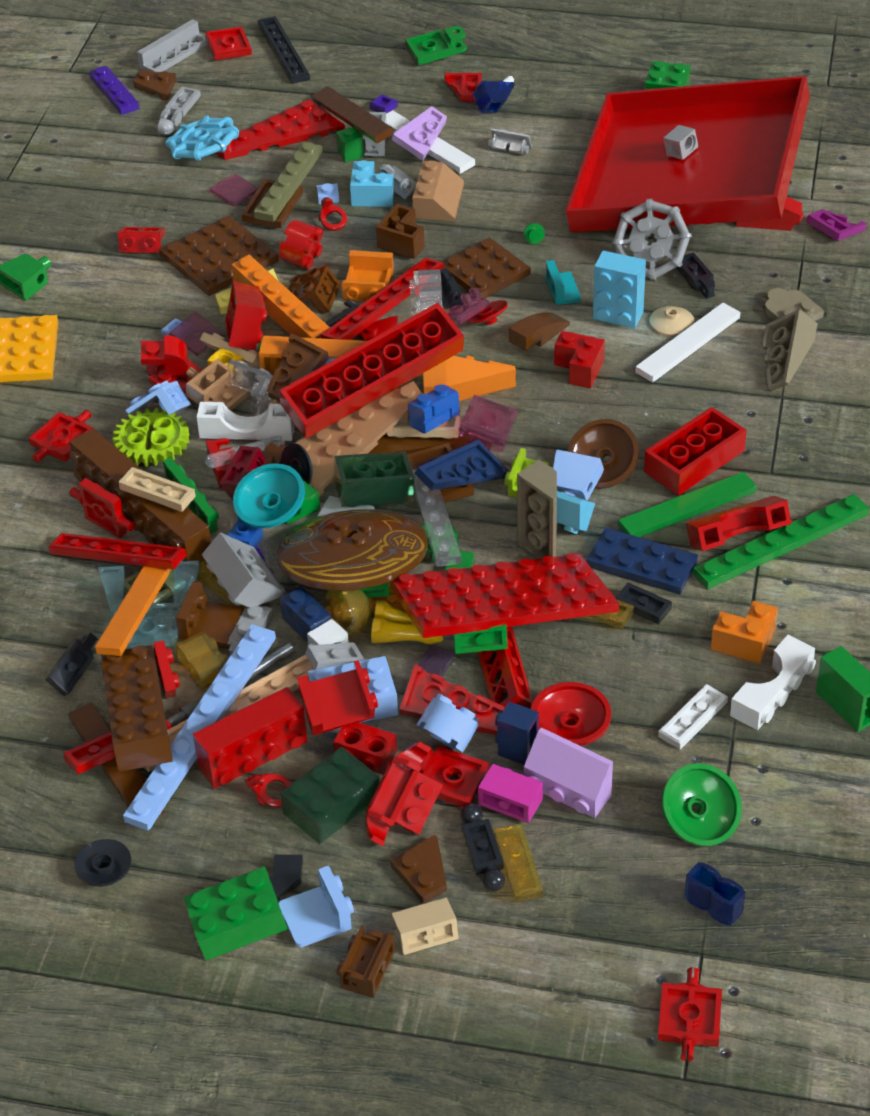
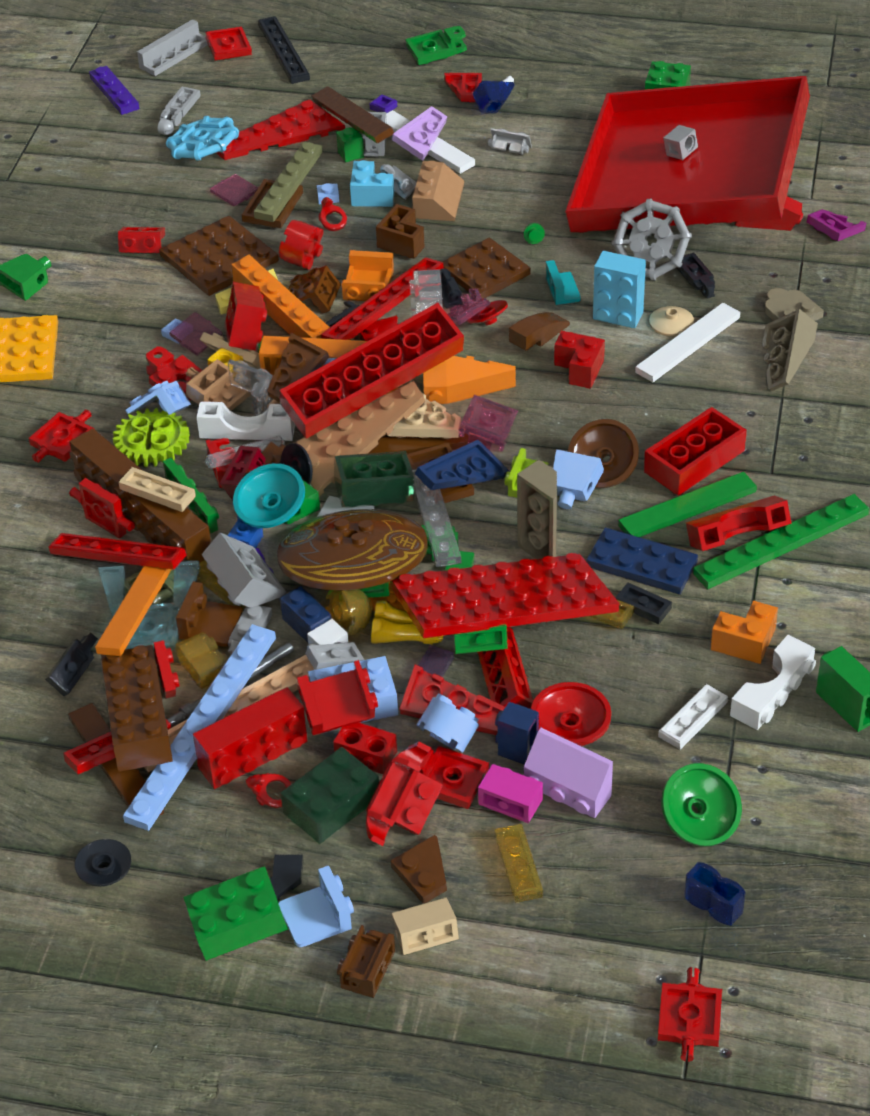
(155, 82): reddish brown wing -> none
(170, 353): red brick -> none
(433, 408): blue brick -> none
(482, 847): black plate -> none
(573, 512): medium azure slope -> none

